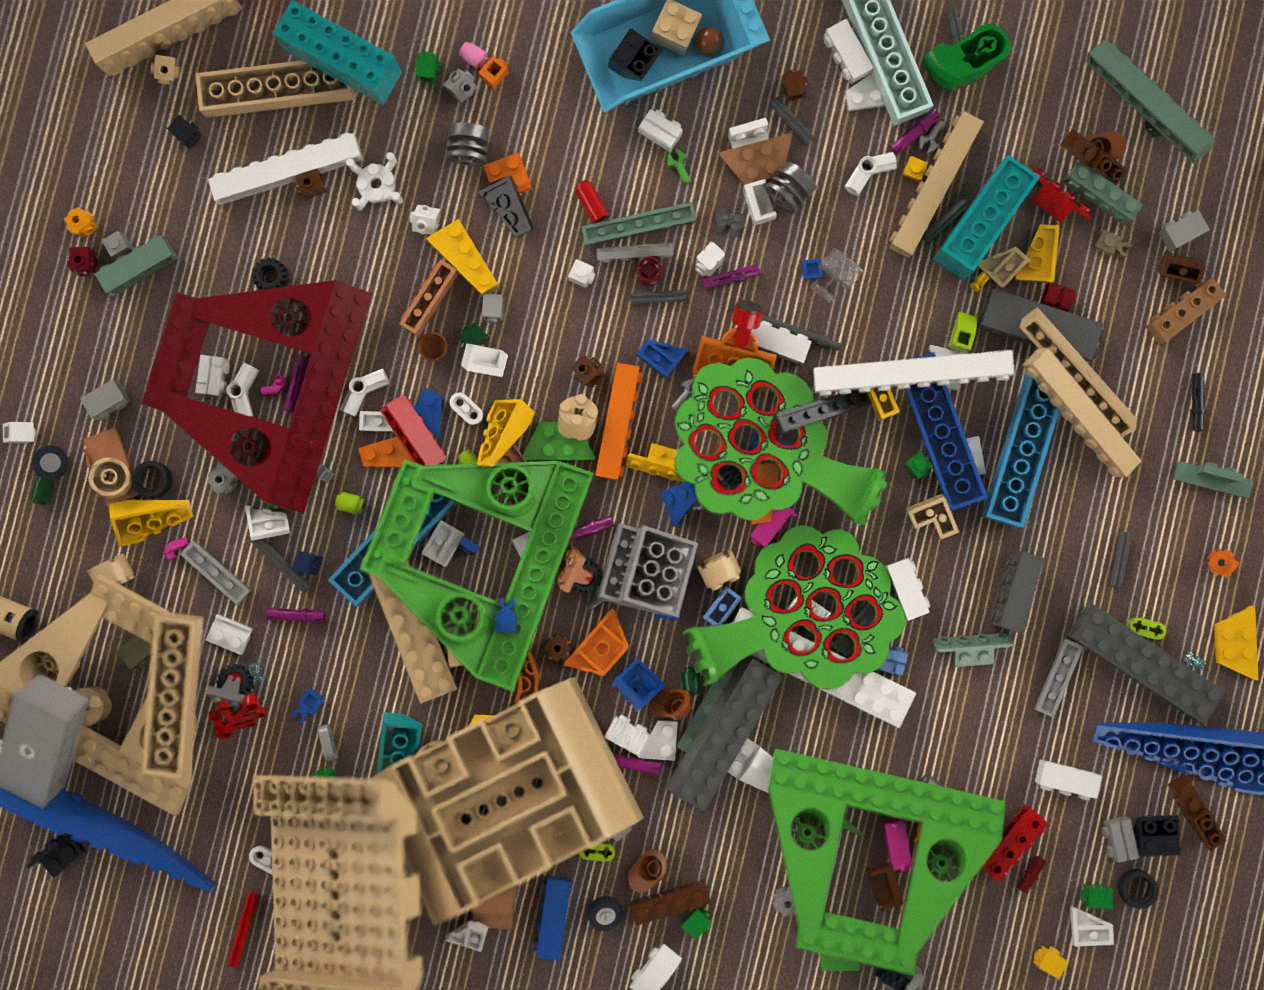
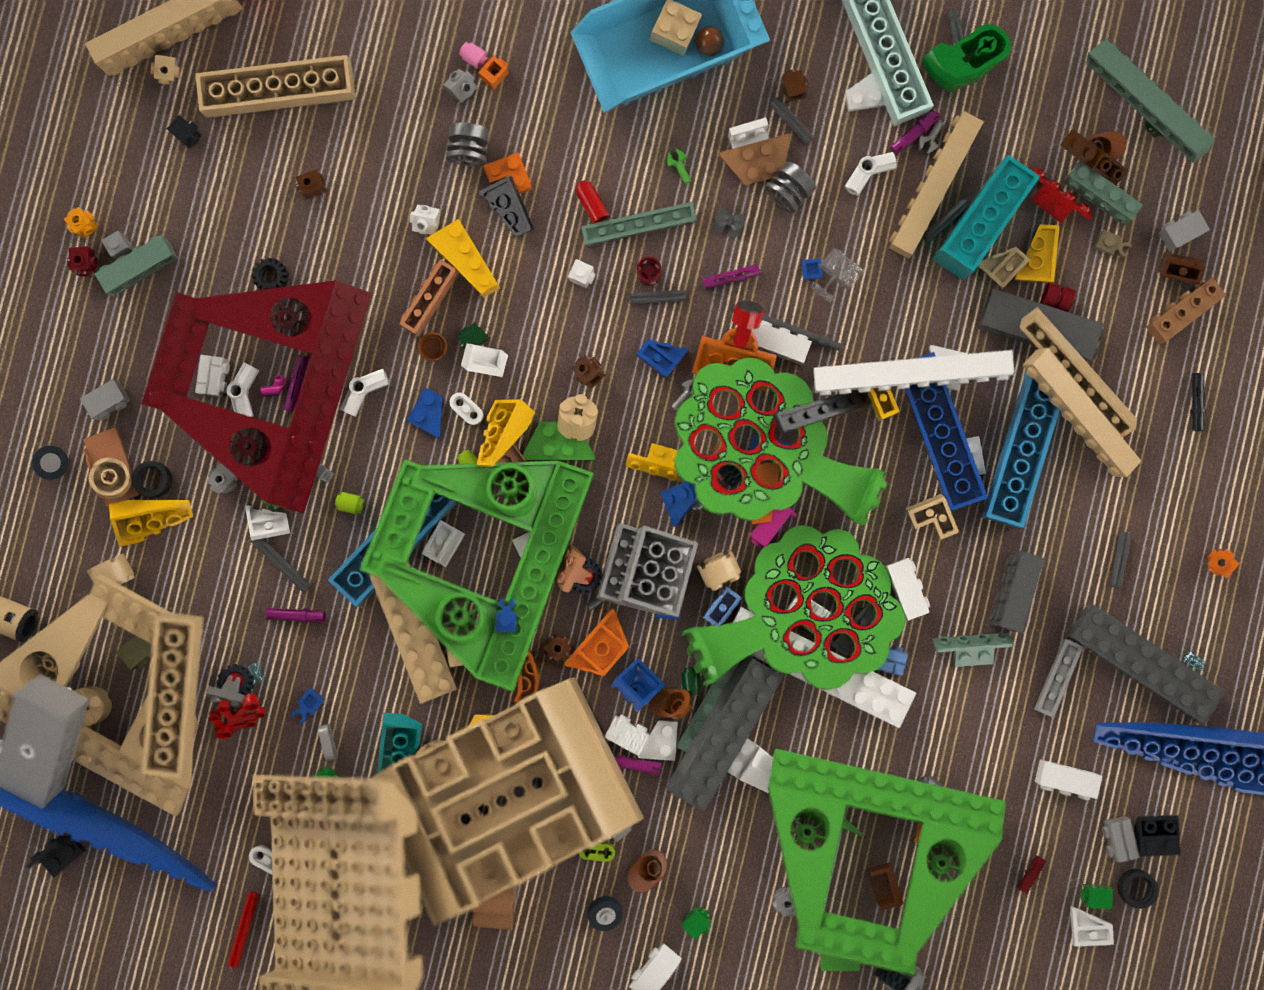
(18, 432): white brick -> none
(42, 491): dark green brick -> none
(170, 550): dark pink arm -> none
(215, 572): light grey plate -> none
(229, 634): white plate -> none
(284, 169): white brick -> none
(308, 563): dark blue brick -> none
(337, 52): teal brick -> none
(371, 173): white plate -> none
(373, 422): white plate -> none
(384, 454): orange wing -> none
(412, 432): brick -> none
(428, 67): green brick -> none
(469, 546): blue plate -> none
(469, 935): white wing -> none
(493, 307): light grey brick -> none
(553, 917): blue brick -> none
(592, 527): magenta pin -> none
(617, 421): orange brick -> none
(626, 253): light grey plate -> none
(634, 56): black slope -> none
(660, 130): white brick -> none
(670, 902): reddish brown brick -> none
(709, 260): white brick -> none
(758, 202): white panel -> none
(848, 52): white brick -> none
(897, 844): dark pink brick -> none
(915, 169): yellow plate -> none
(918, 466): green brick -> none
(963, 332): lime slope -> none
(980, 281): yellow piece -> none
(1015, 840): red brick -> none
(1050, 961): yellow brick -> none
(1147, 624): lime beam -> none
(1196, 813): reddish brown slope -> none
(1214, 478): sand green bracket -> none
(1238, 643): yellow wing -> none

